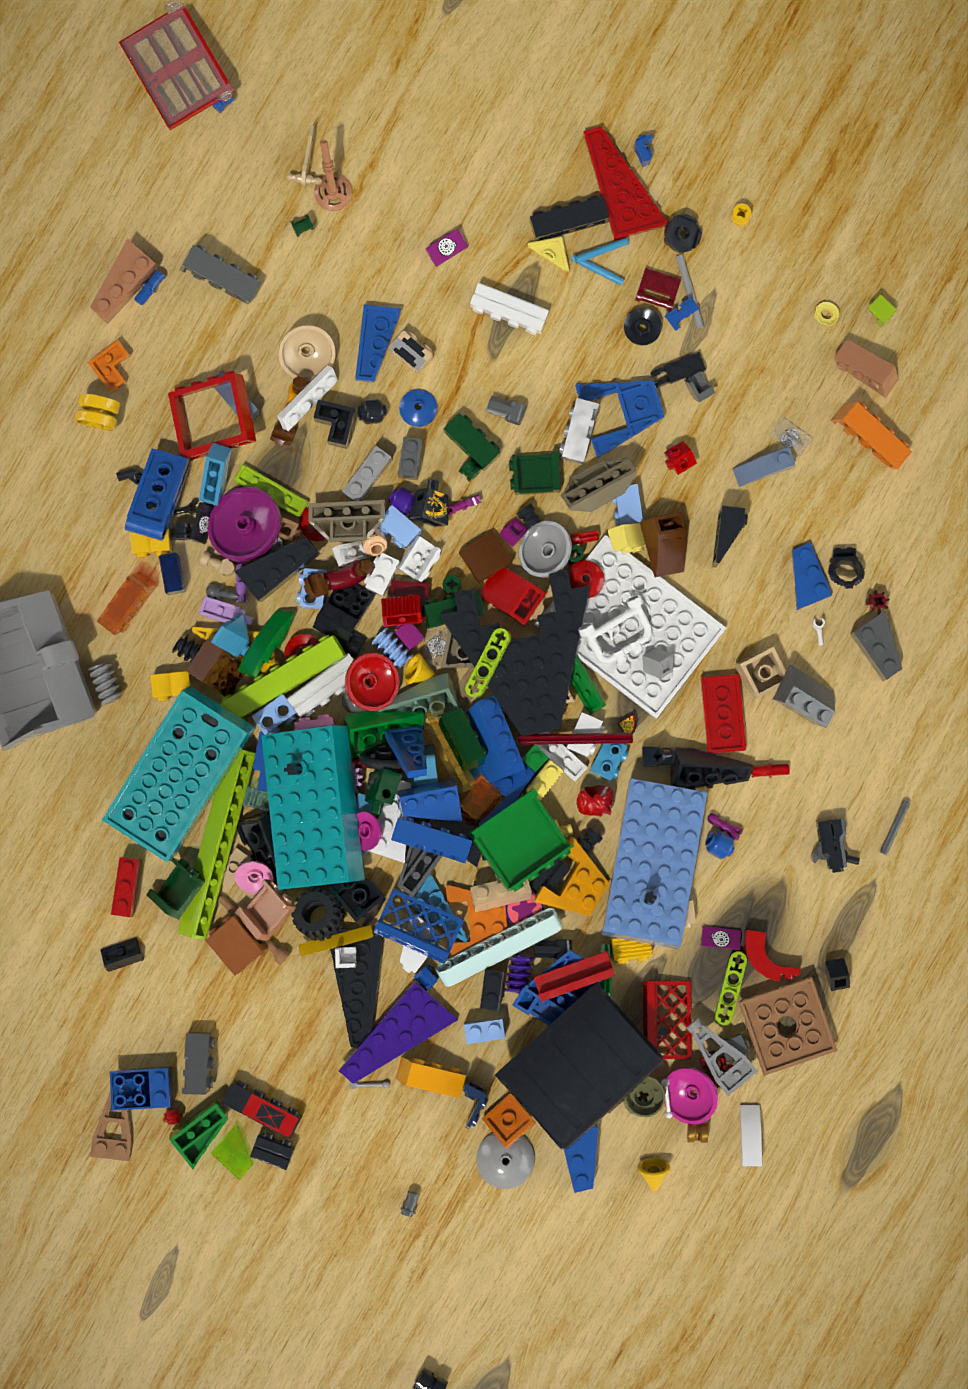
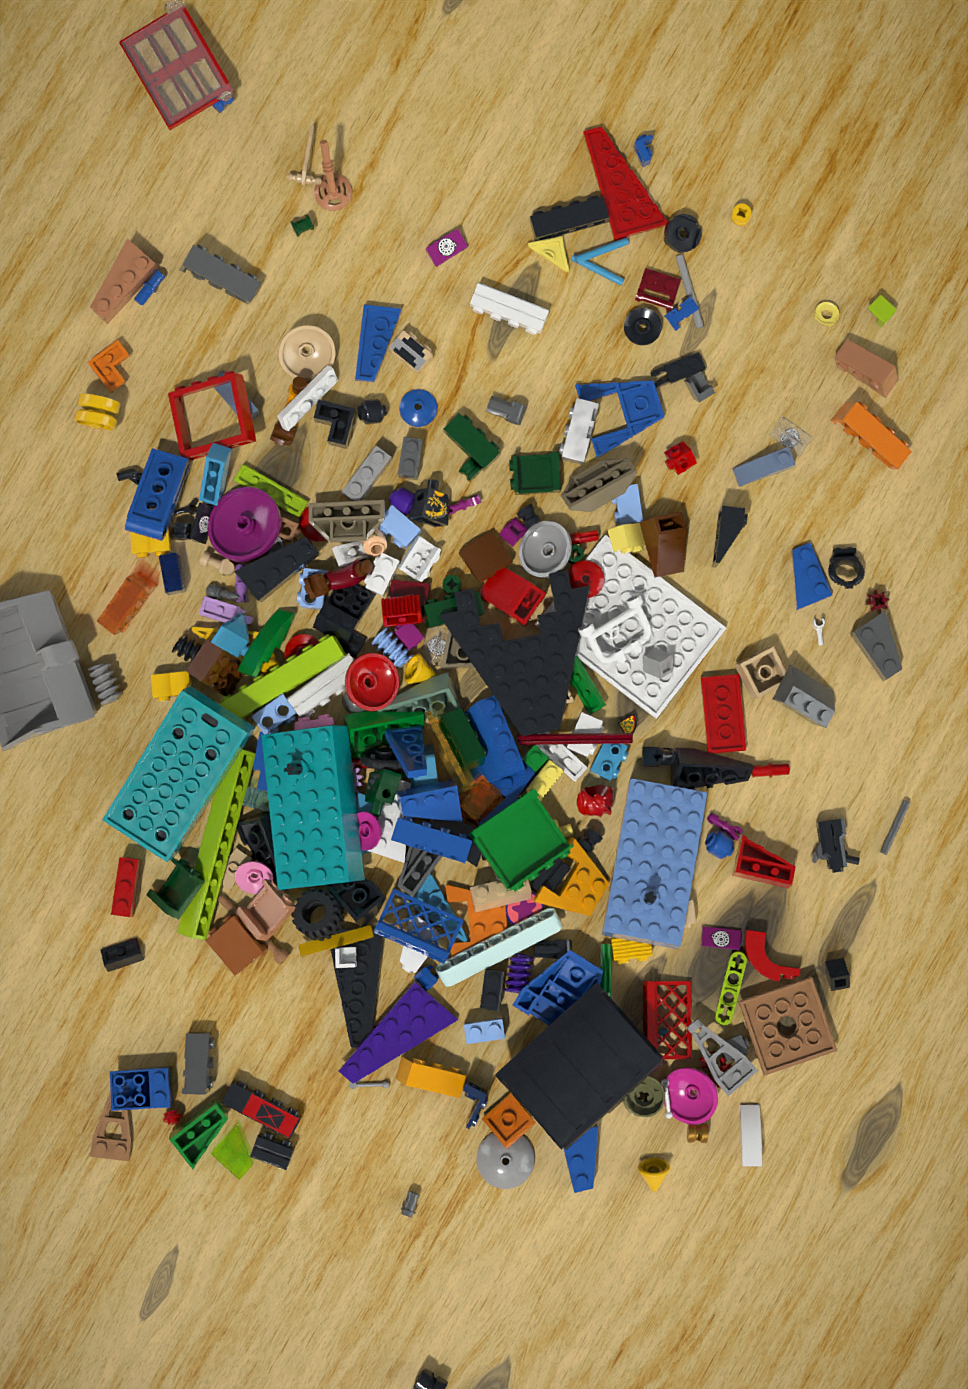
(490, 664): lime beam -> none
(574, 976): red panel -> none
(762, 866): none -> red wedge

